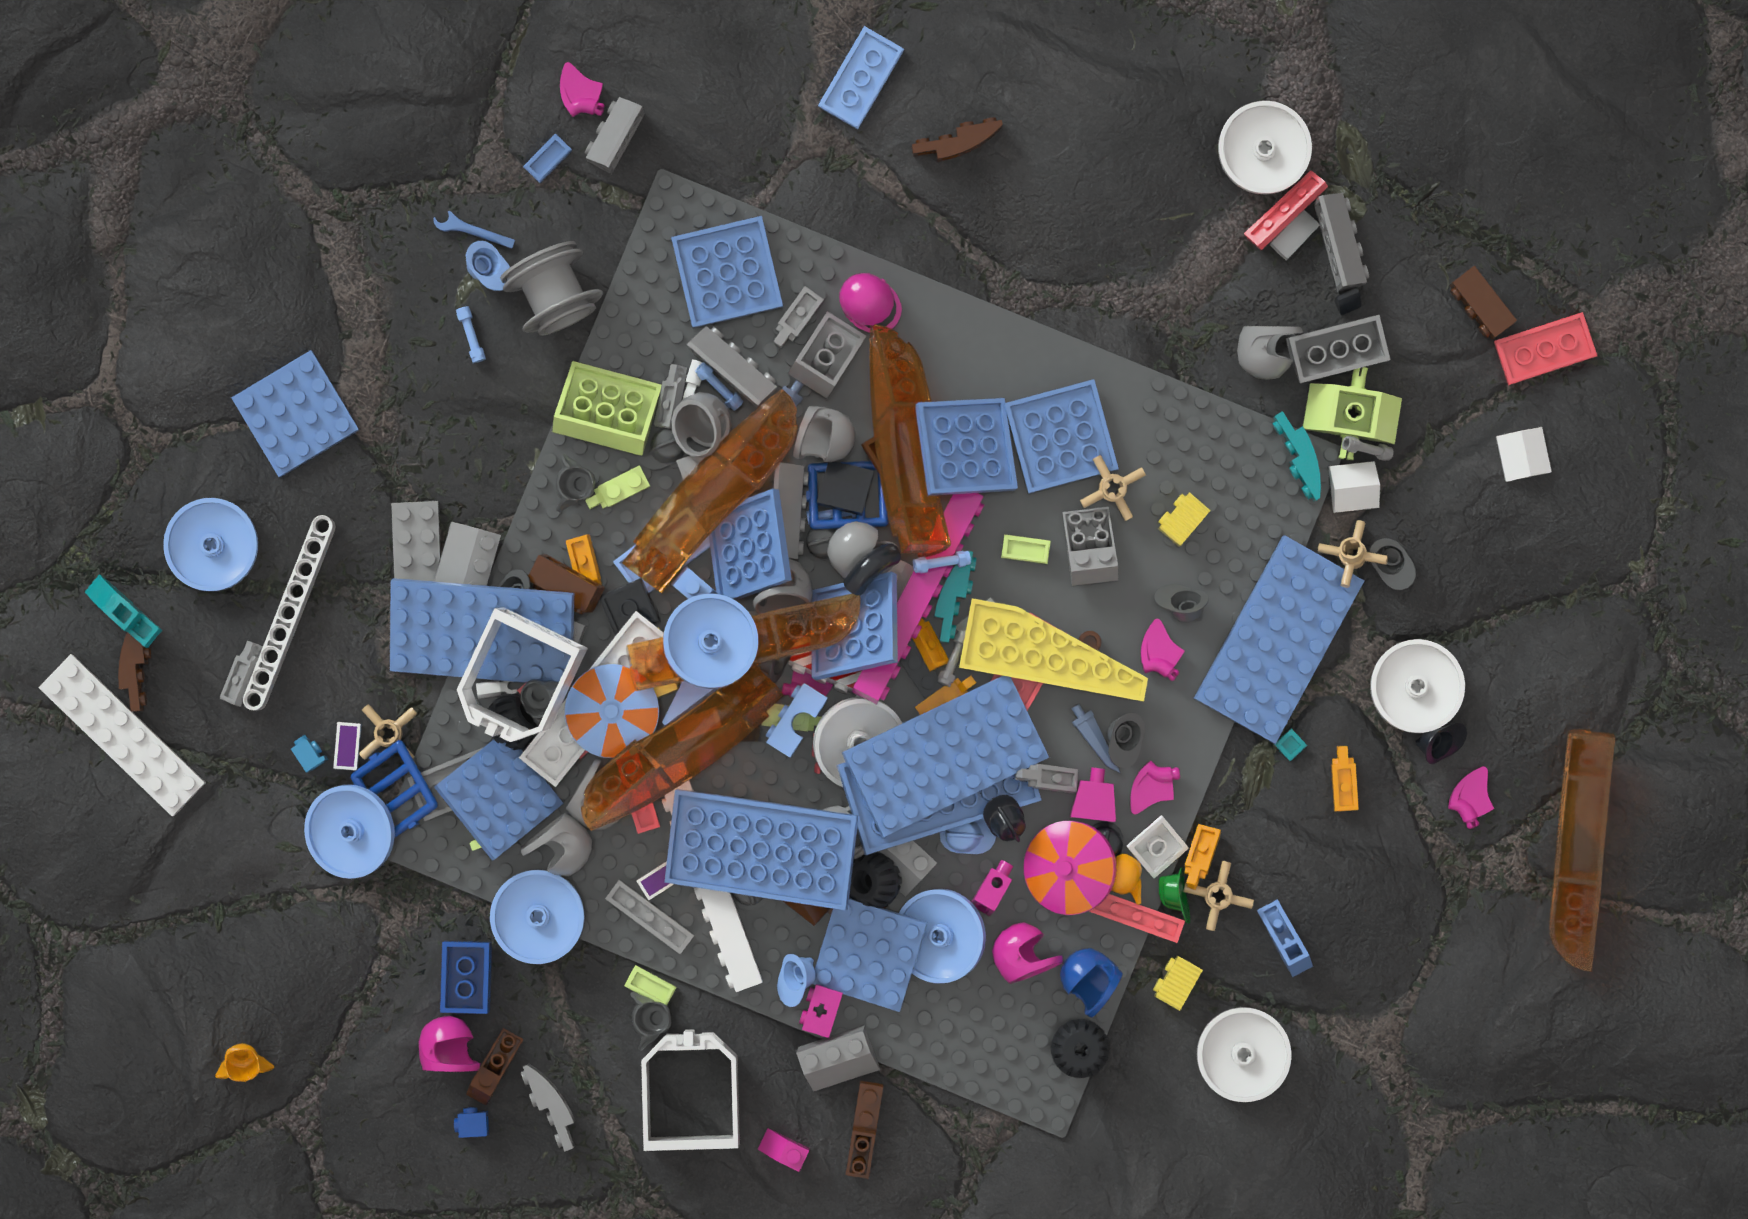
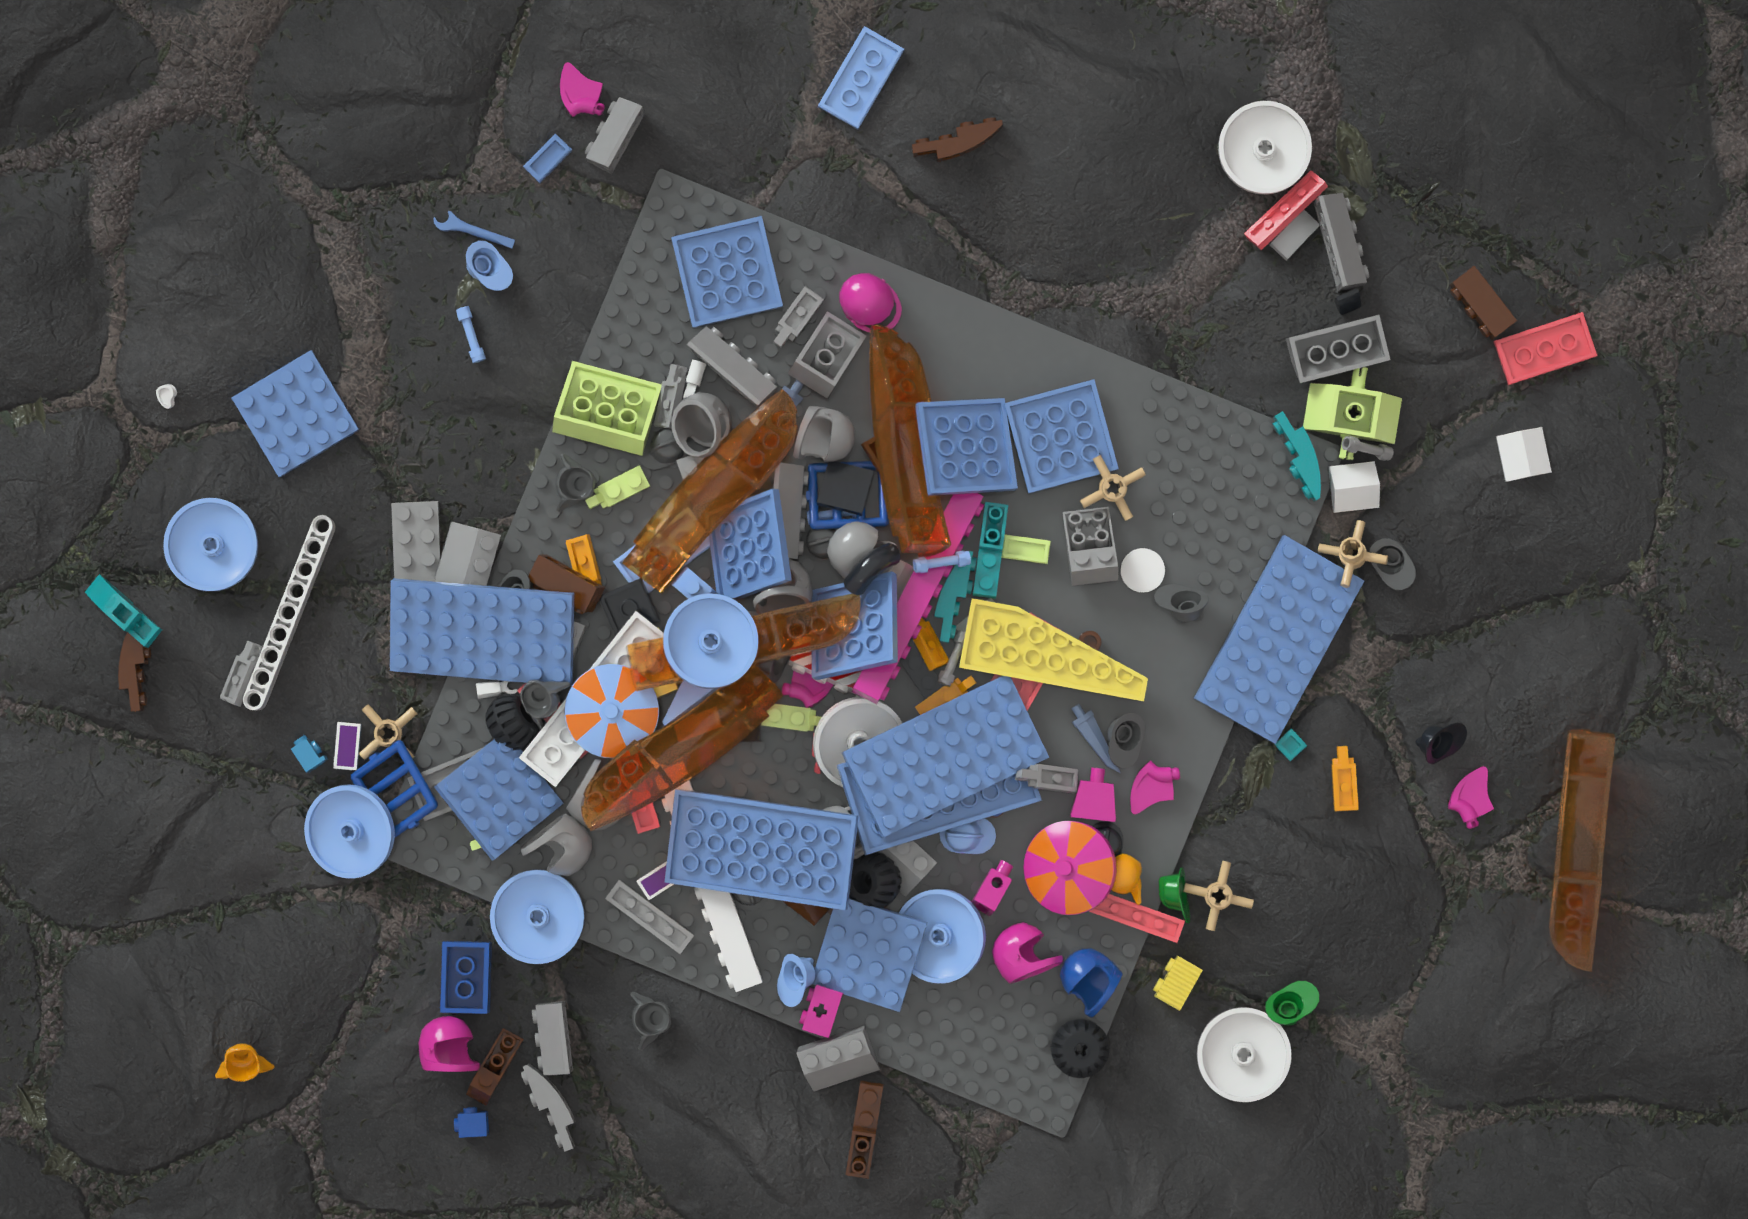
(122, 735): white plate -> none
(166, 395): none -> white piece
(496, 723): white container -> none
(551, 288): light grey wheel -> none
(553, 1038): none -> light grey slope
(650, 985): yellowish green tile -> none
(690, 1041): white container -> none
(704, 372): light blue bar -> none
(783, 735): light blue arch -> none
(783, 1149): dark pink slope -> none
(990, 550): none -> teal slope
(1004, 818): black piece -> none
(1142, 570): none -> white sticker
(1157, 846): white slope -> none
(1160, 652): dark pink arm -> none
(1184, 518): light yellow brick -> none
(1201, 854): light orange hinge -> none
(1258, 352): light grey piece -> none
(1285, 938): medium blue slope -> none
(1292, 1003): none -> green piece
(1417, 686): white dish -> none

